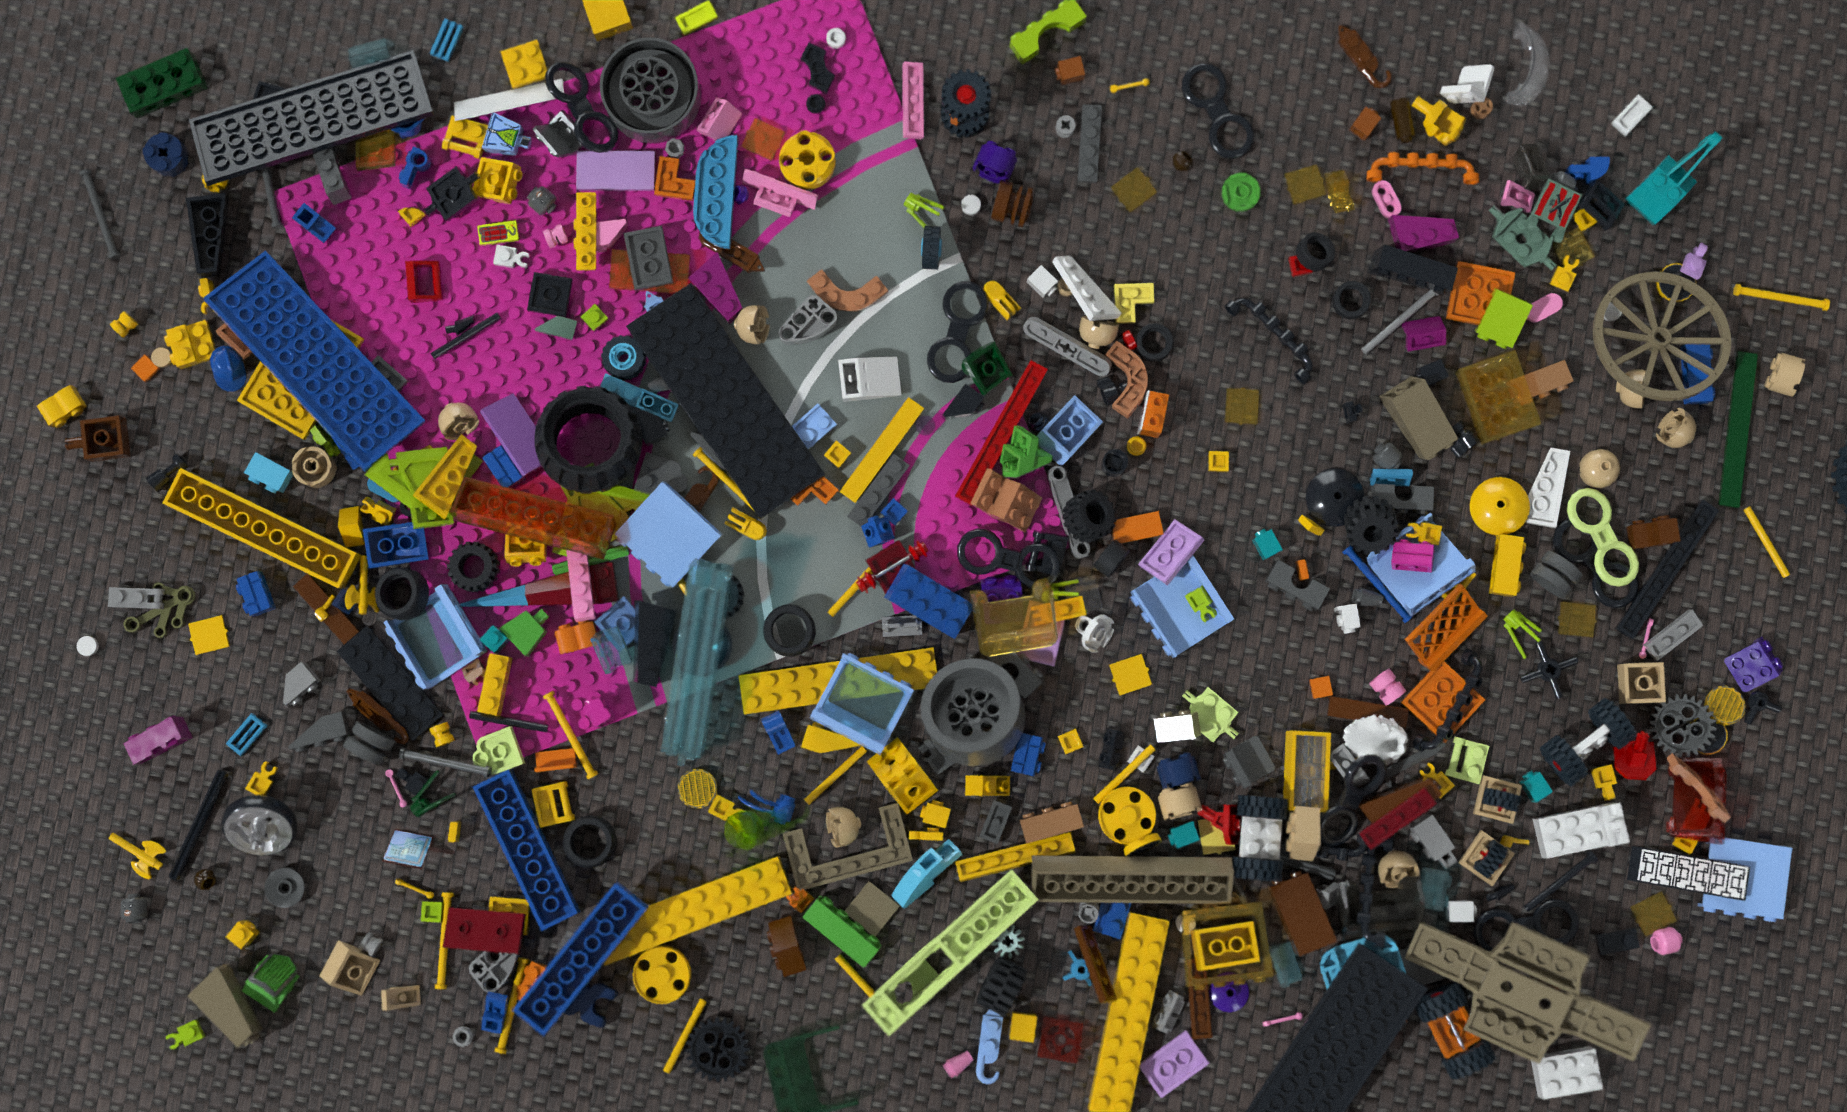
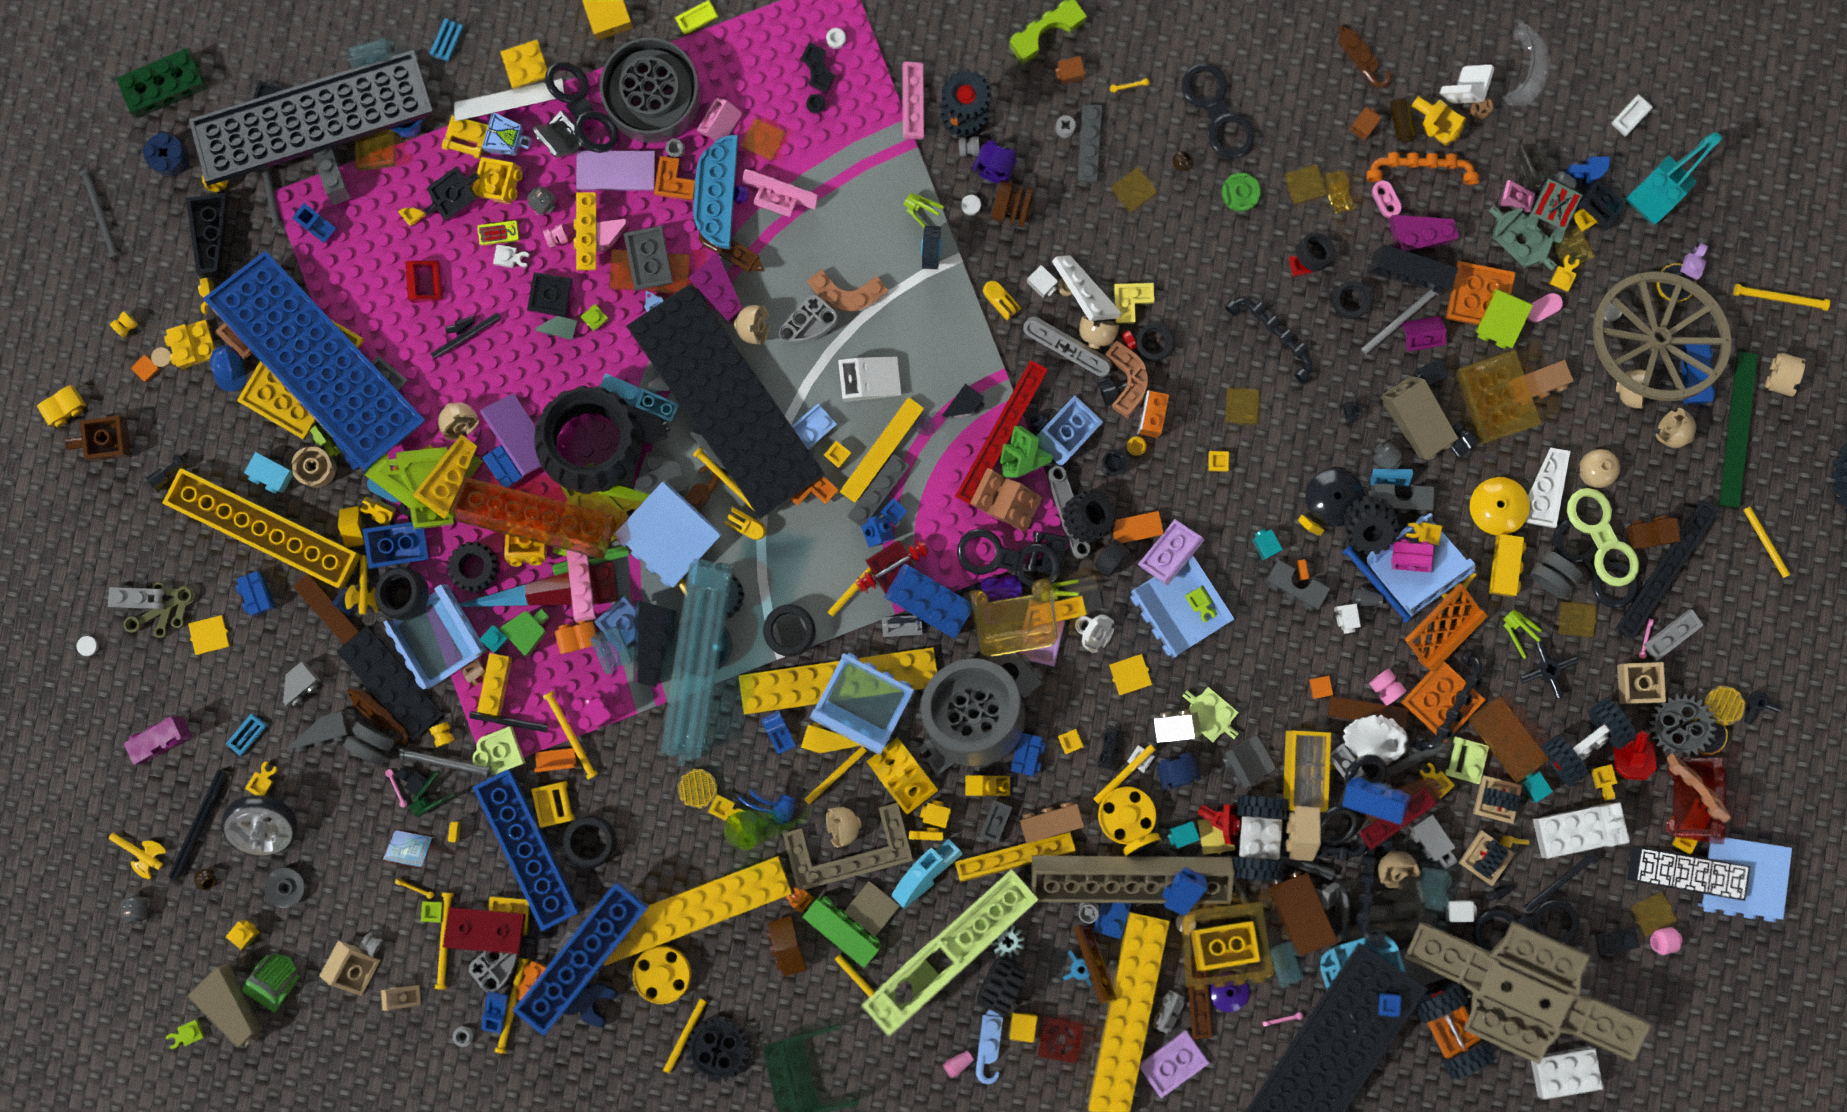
(320, 613): yellow hand -> none
(409, 173): blue plate -> none
(618, 347): black wheel -> none
(807, 160): yellow piece -> none
(957, 329): black bar -> none
(968, 146): none -> light grey wheel
(986, 367): dark green slope -> none
(1179, 802): tan brick -> none
(1184, 891): none -> blue brick
(1376, 800): none -> blue brick
(1389, 1004): none -> blue plate
(1508, 739): none -> clear orange tile
(1754, 665): dark purple bracket -> none

